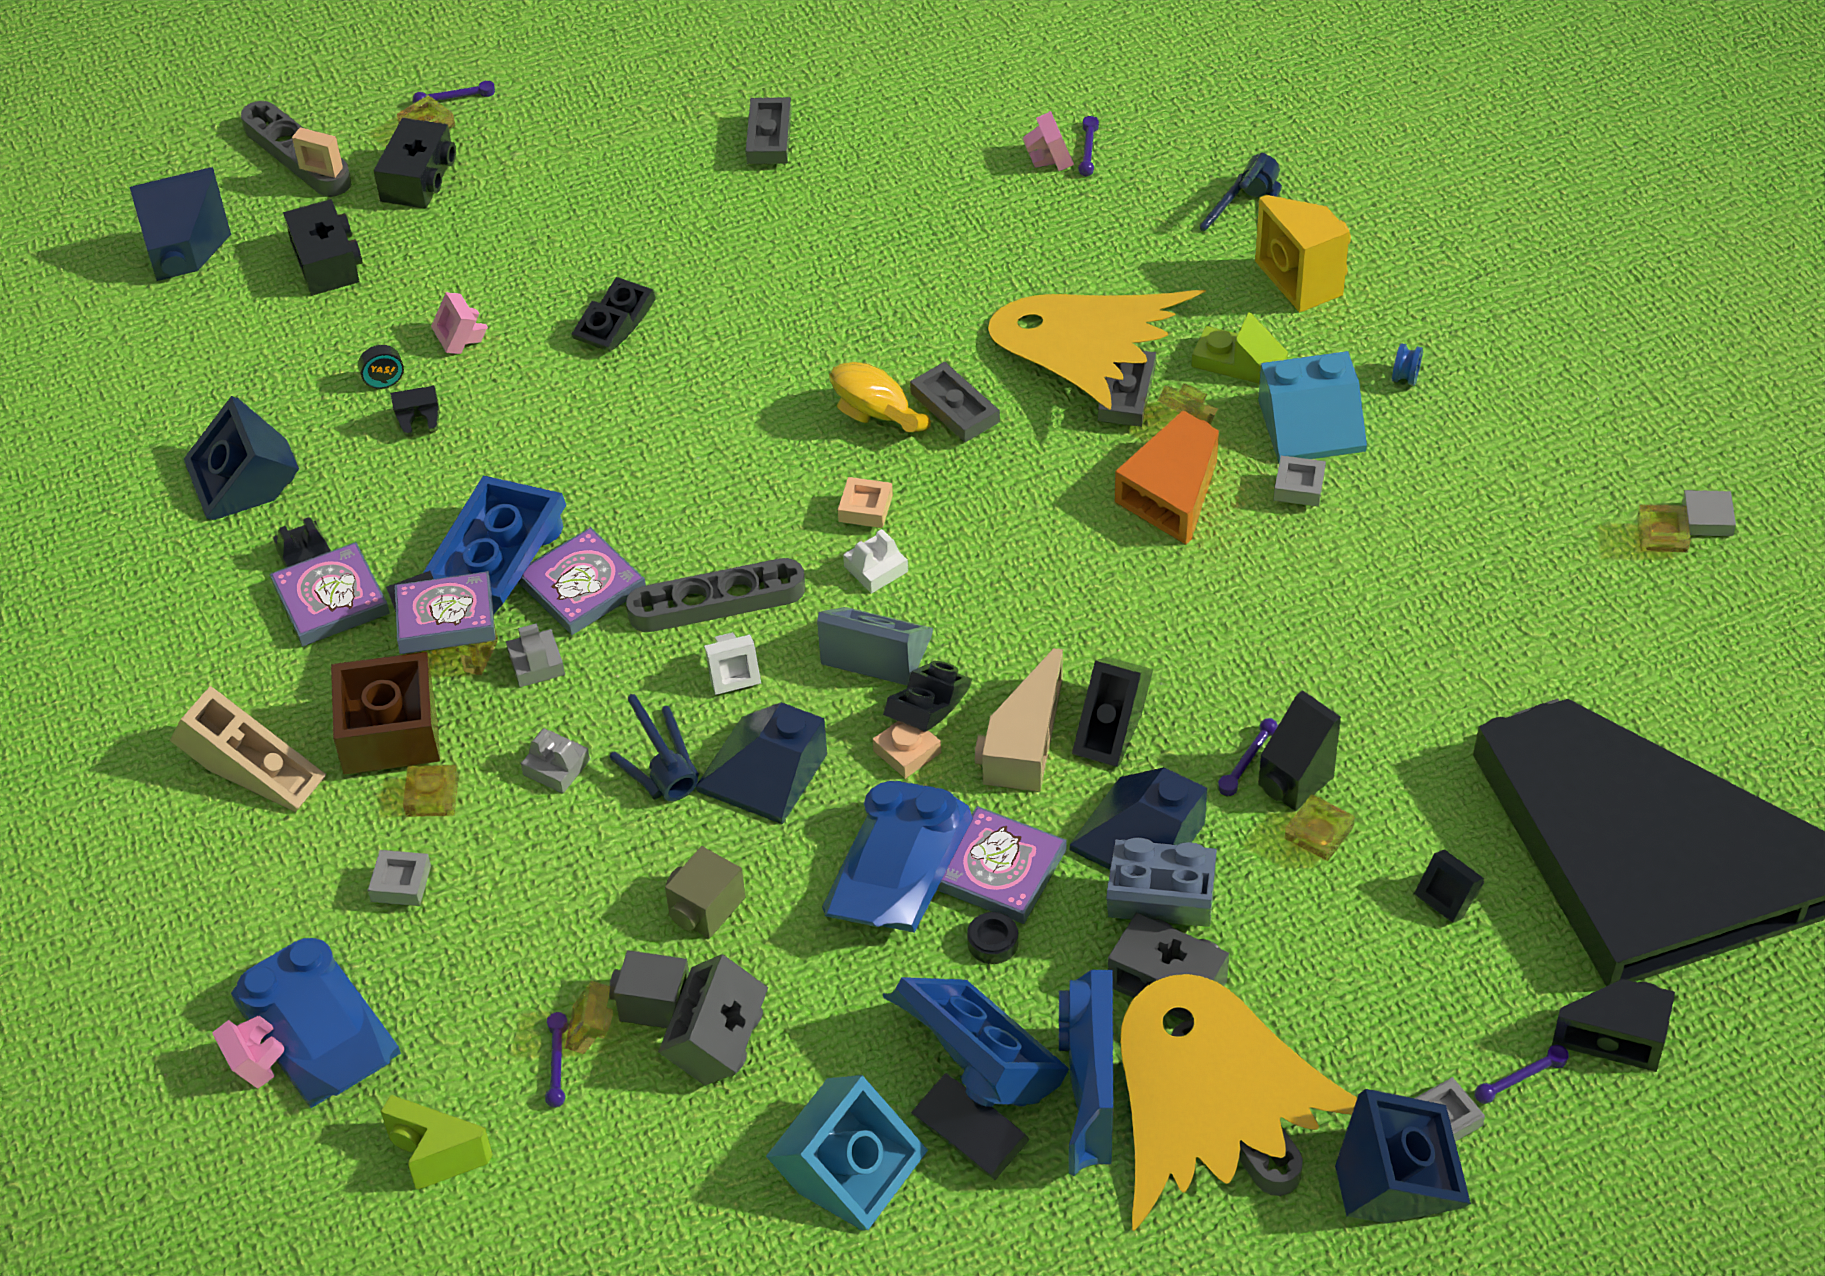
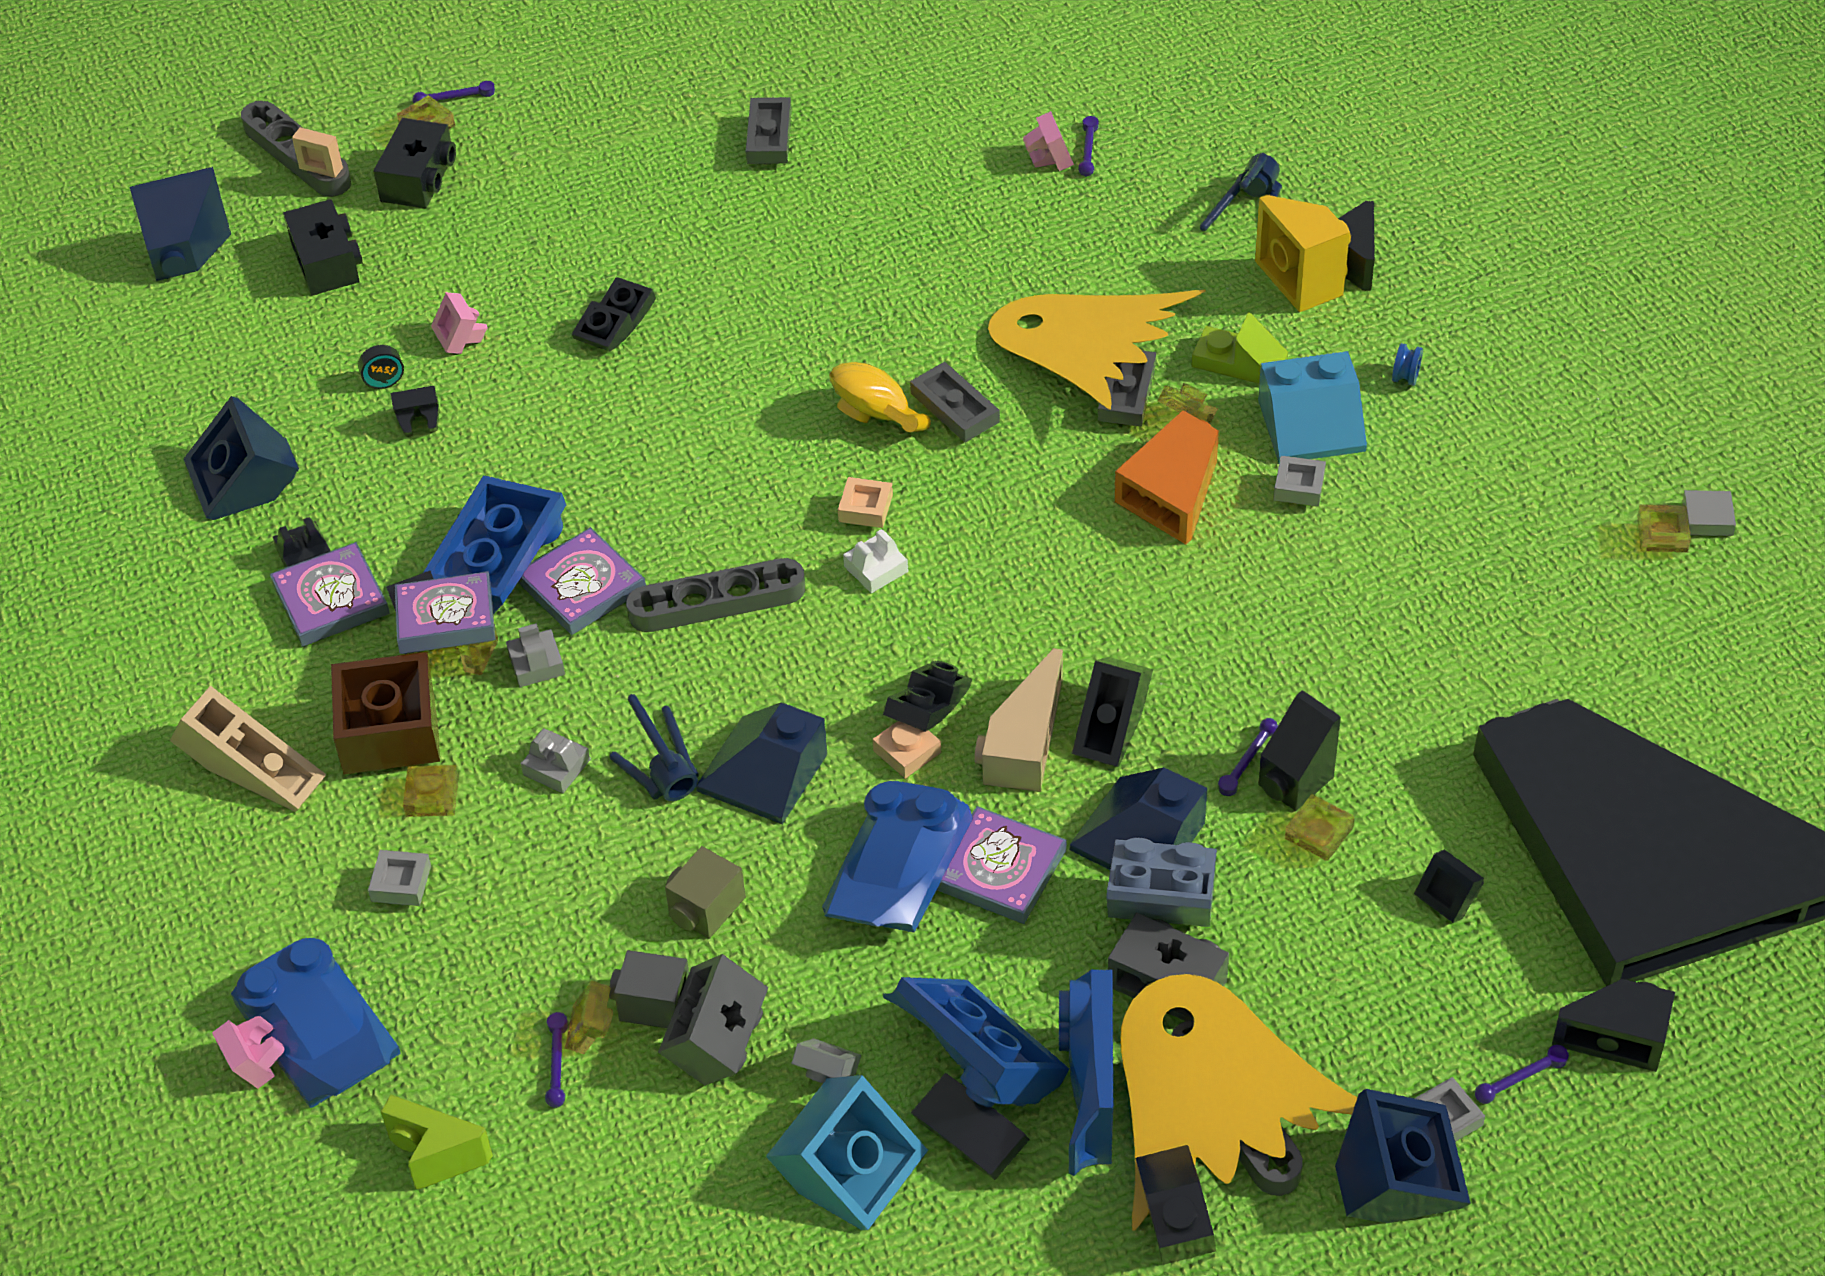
(732, 663): white tile -> none
(825, 1060): none -> light grey plate
(871, 643): slope -> none
(992, 938): black tile -> none
(1176, 1204): none -> black slope
(1362, 246): none -> black slope

